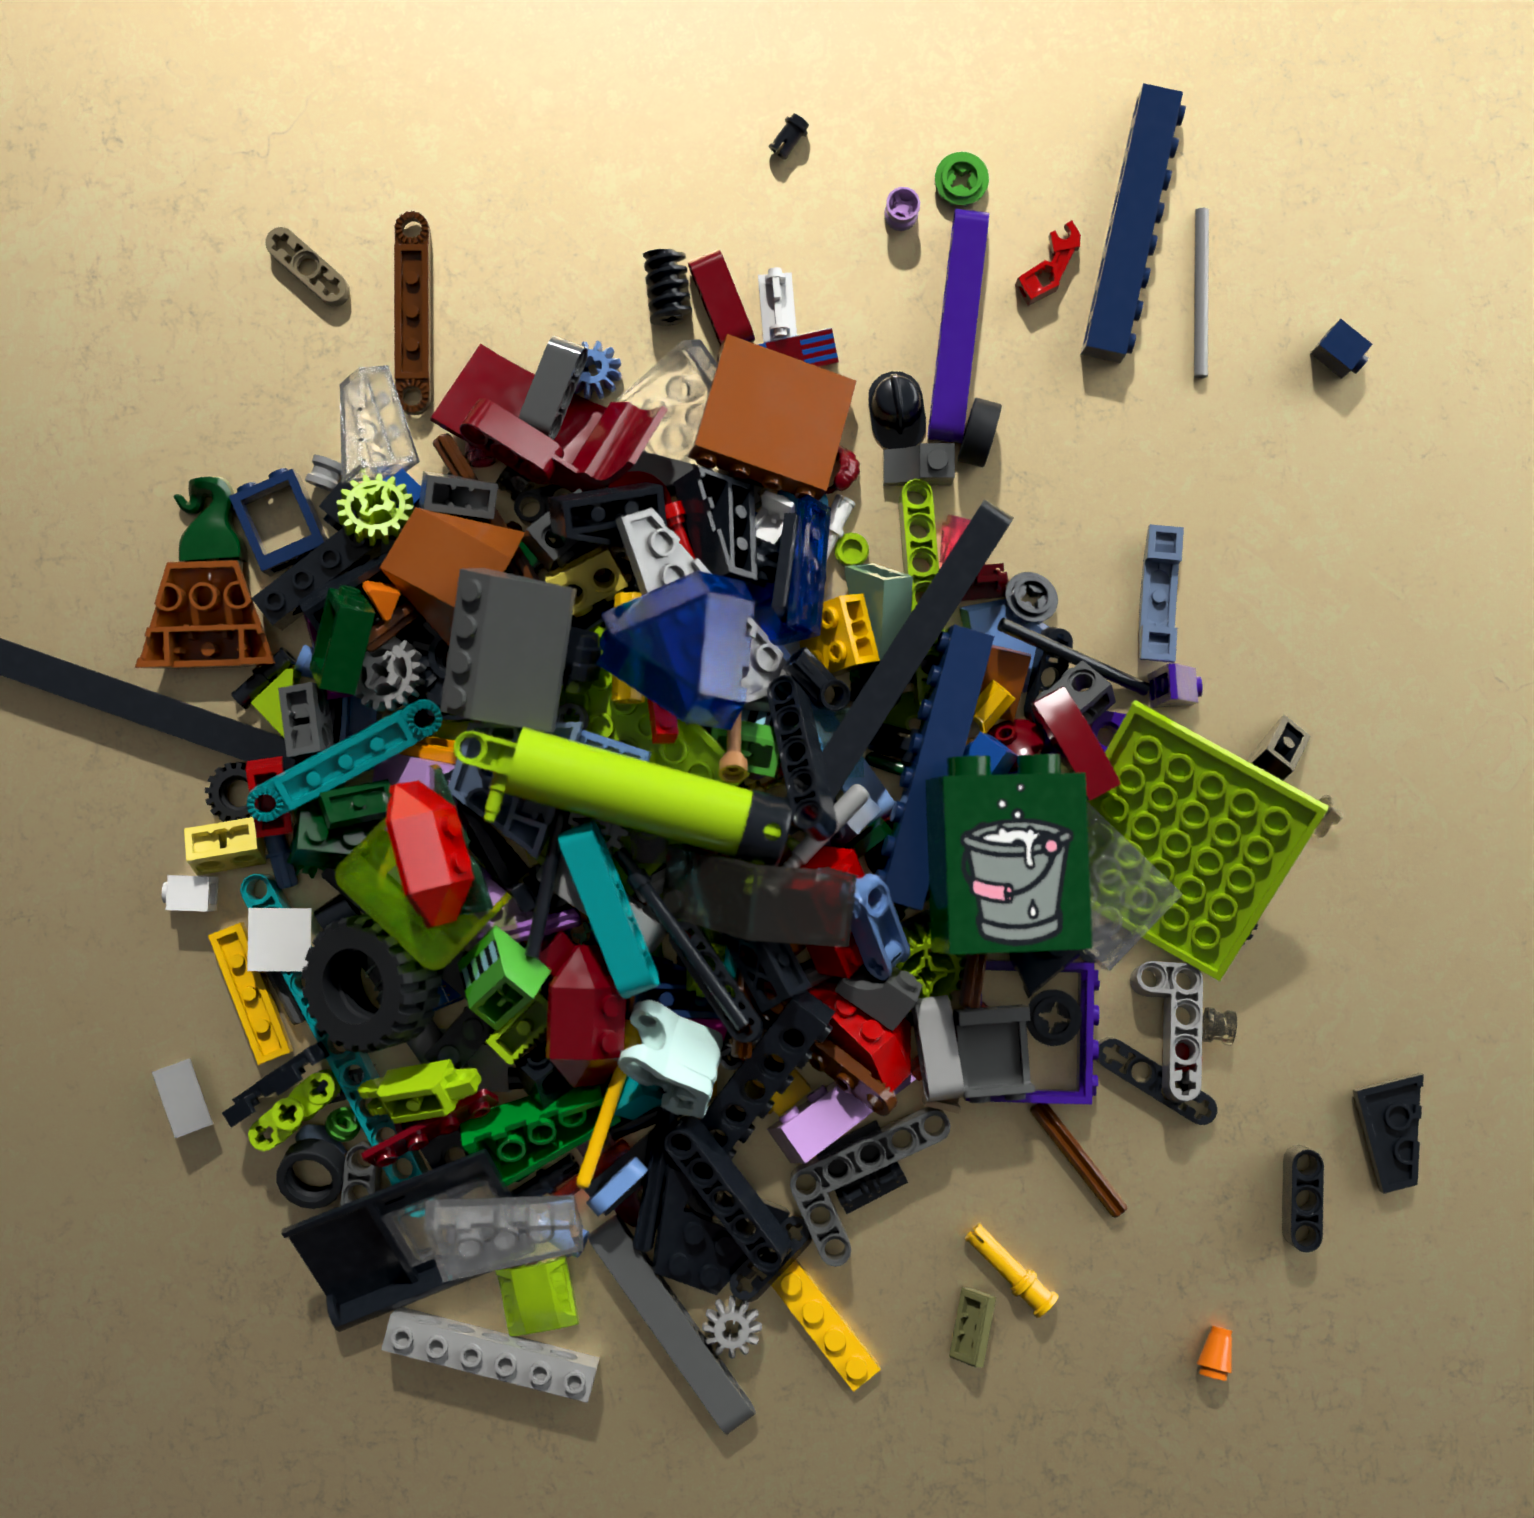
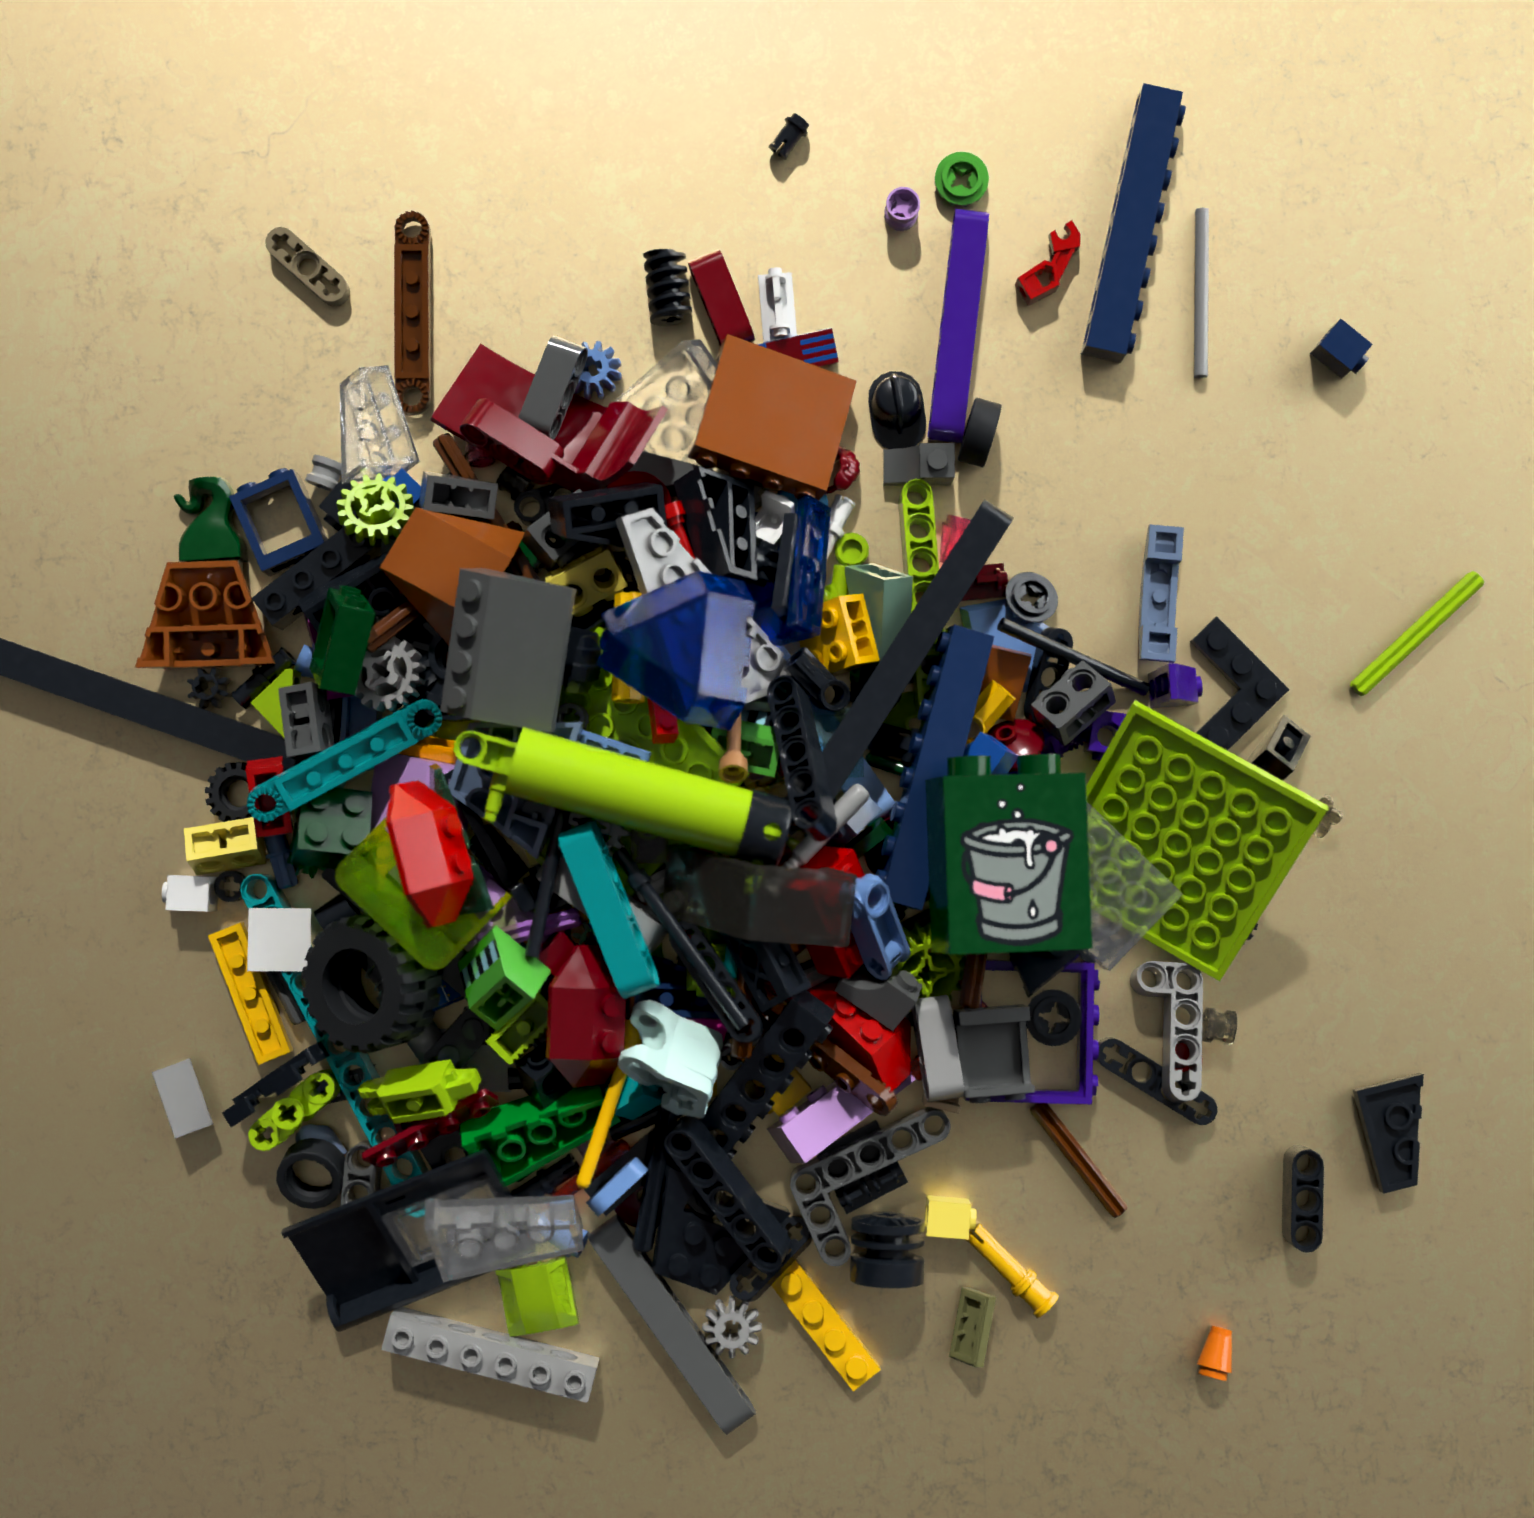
(218, 691): none -> black gear
(224, 894): none -> black bush
(346, 1117): bright green plate -> none
(355, 804): dark green plate -> none
(383, 597): orange slope -> none
(838, 586): none -> lime arm
(886, 1257): none -> black wheel
(949, 1217): none -> light yellow brick
(1075, 742): dark red slope -> none
(1255, 684): none -> black plate
(1417, 633): none -> lime axle

